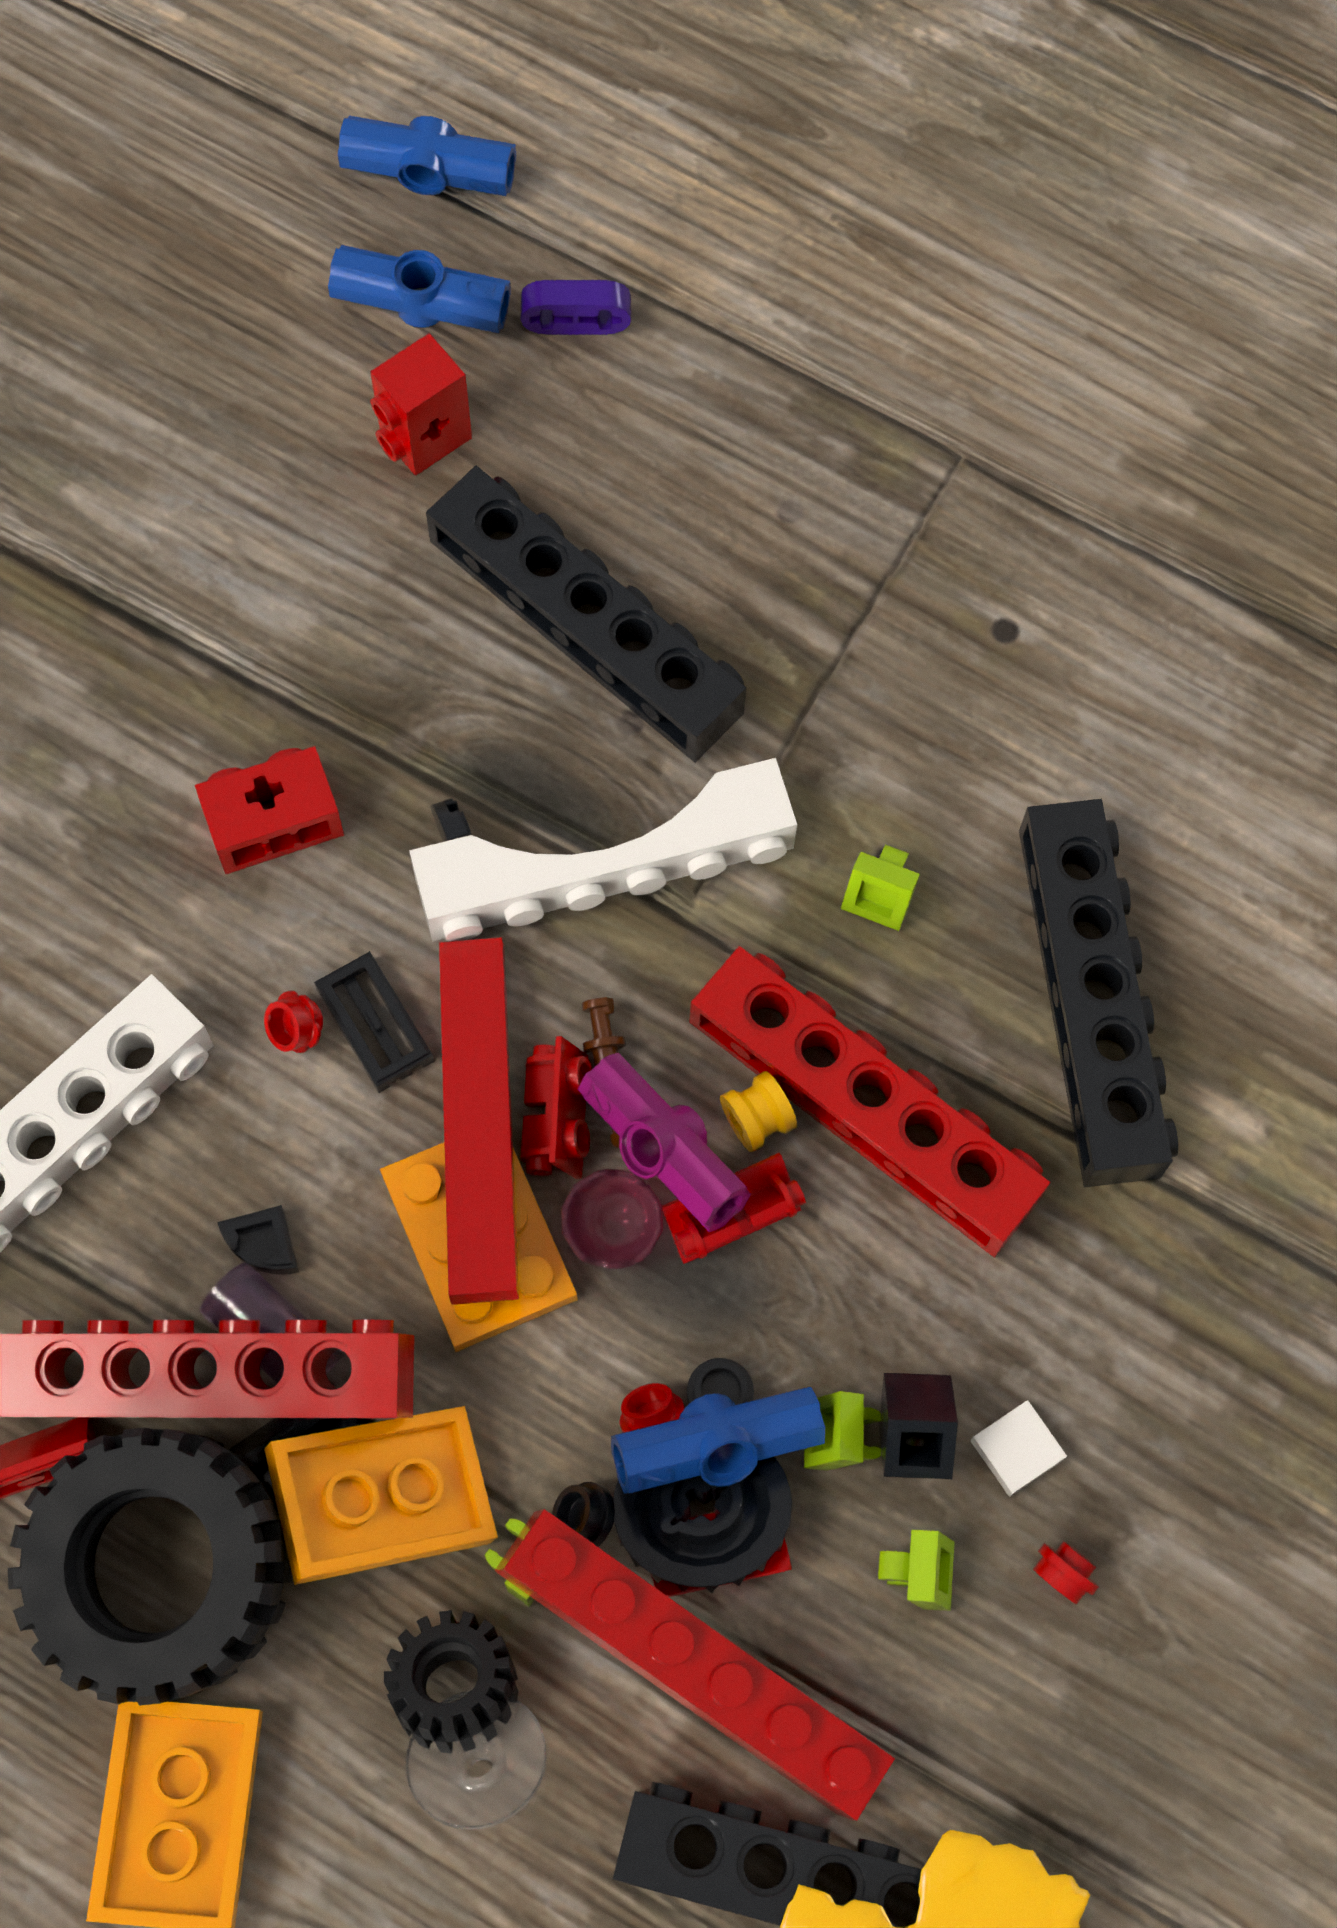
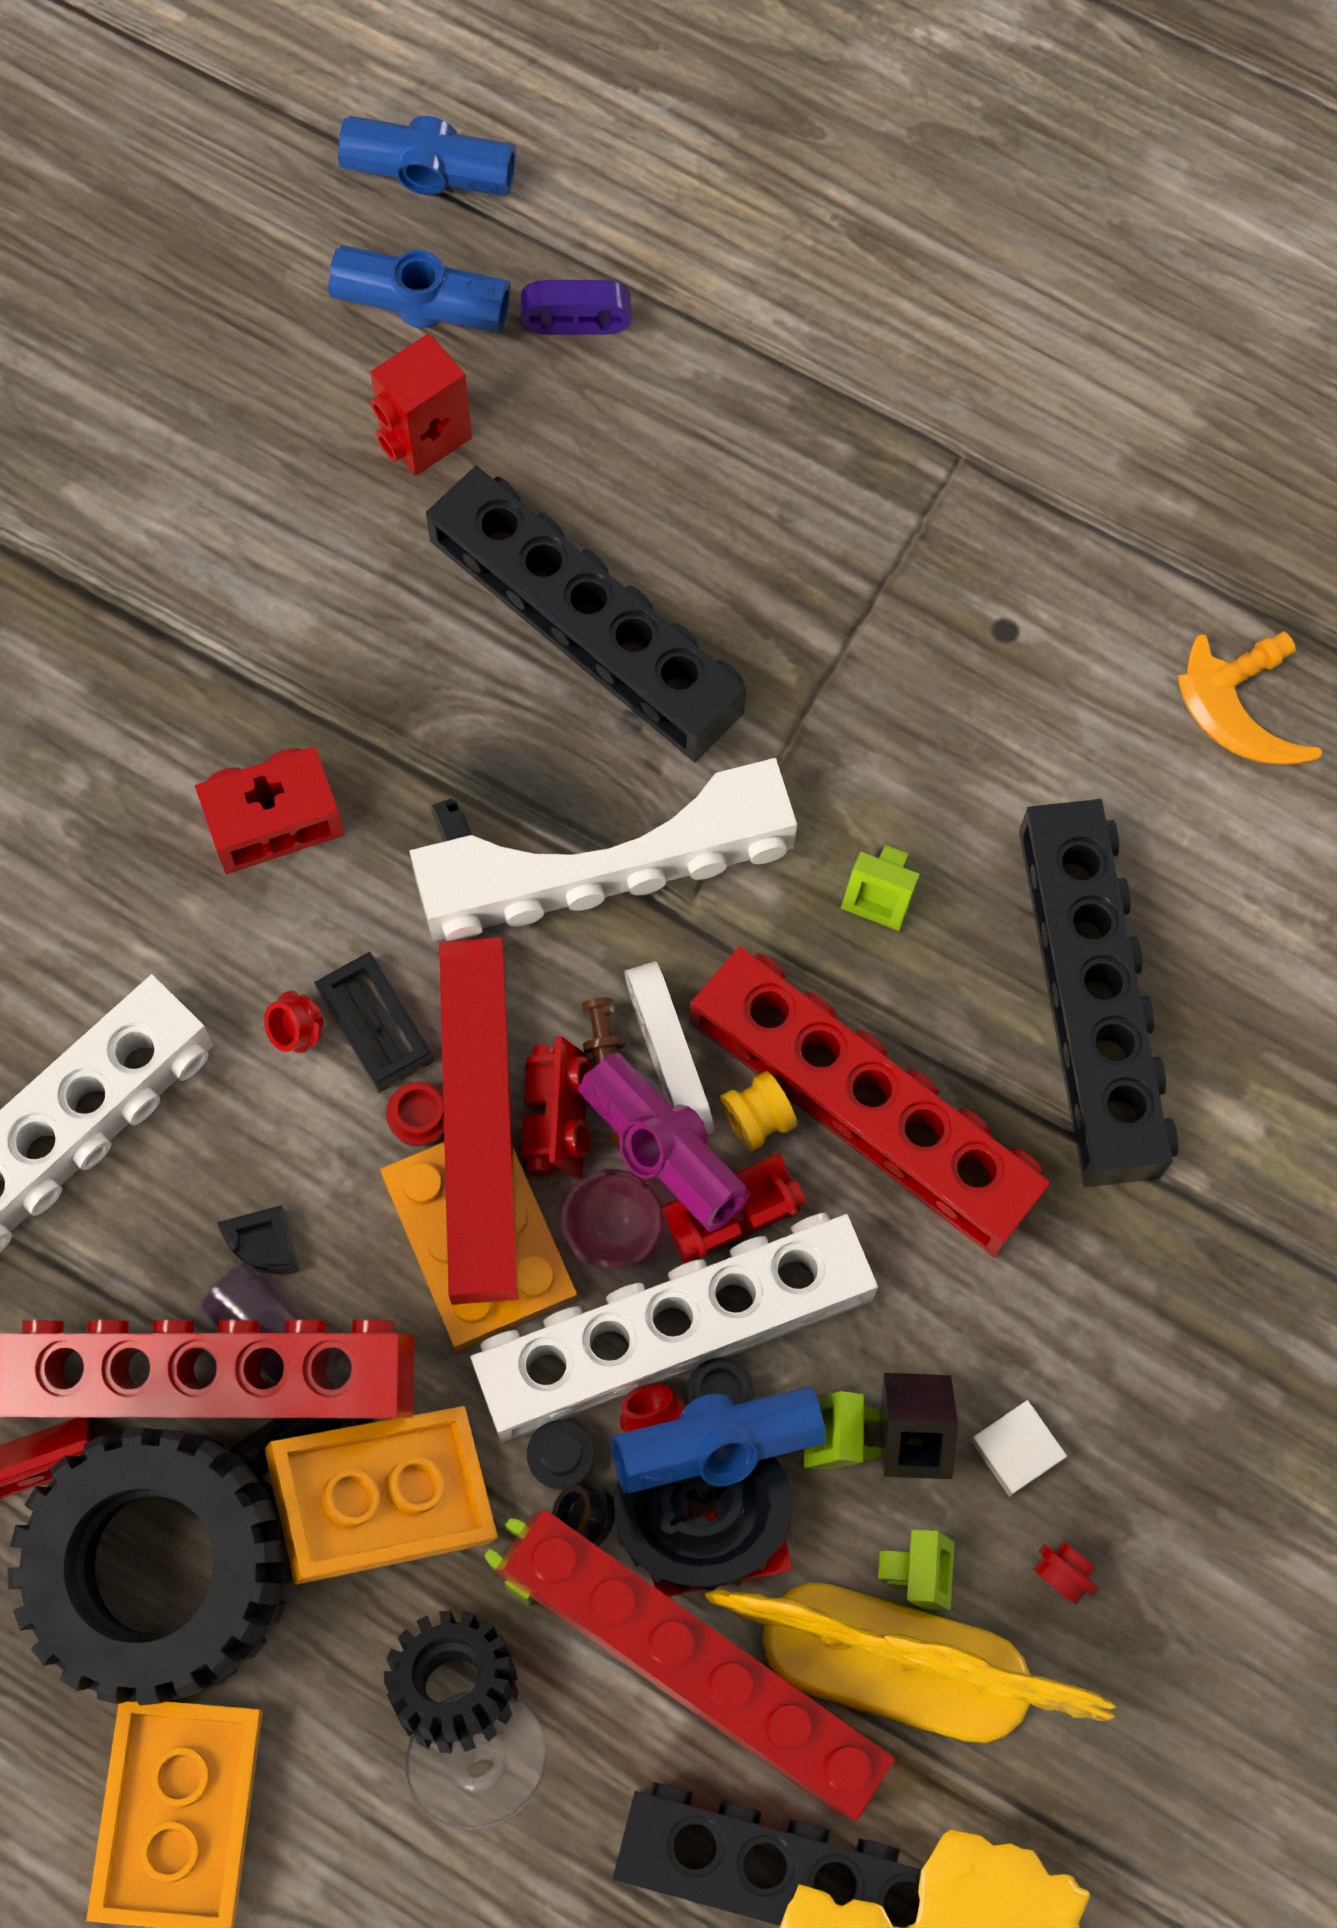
(416, 1114): none -> red plate
(560, 1454): none -> black plate
(666, 1040): none -> white beam
(822, 1244): none -> white brick
(903, 1662): none -> yellow plant
(1215, 707): none -> light orange piece

